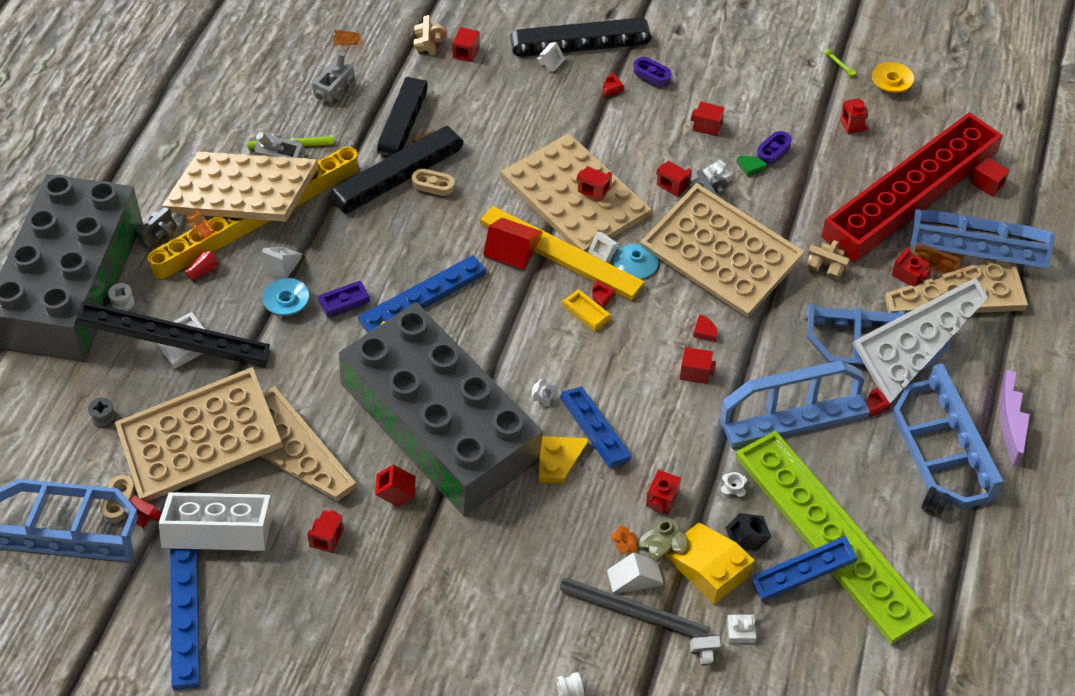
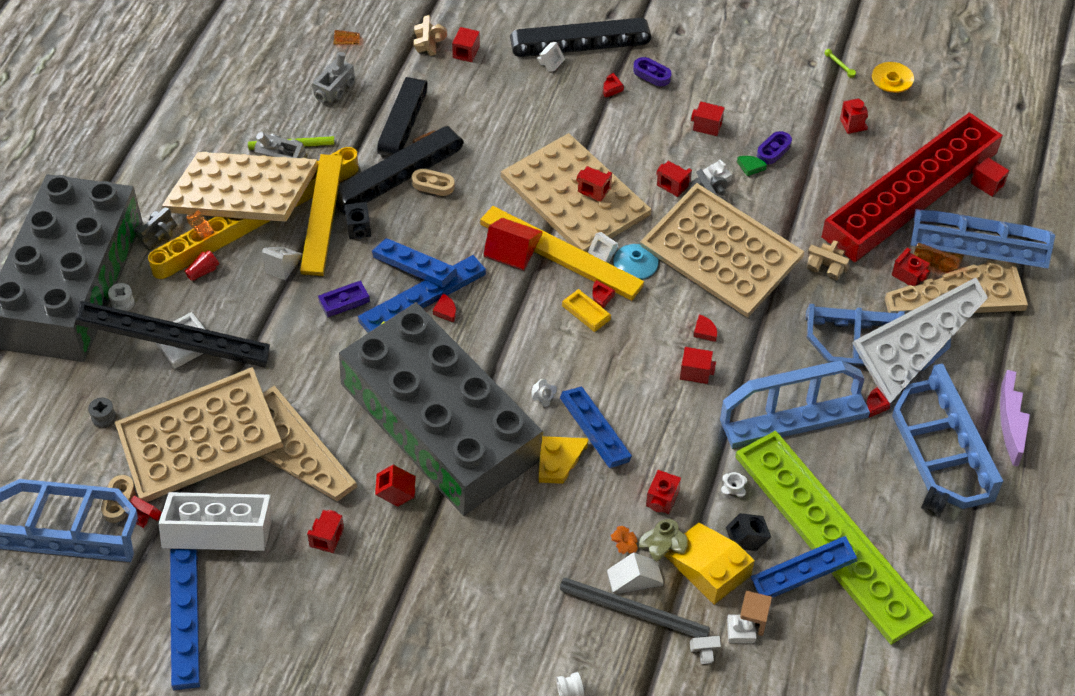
(285, 296): medium azure dish -> none
(321, 215): none -> yellow tile
(358, 220): none -> black brick
(414, 262): none -> blue plate
(445, 308): none -> red tile
(756, 609): none -> medium nougat panel

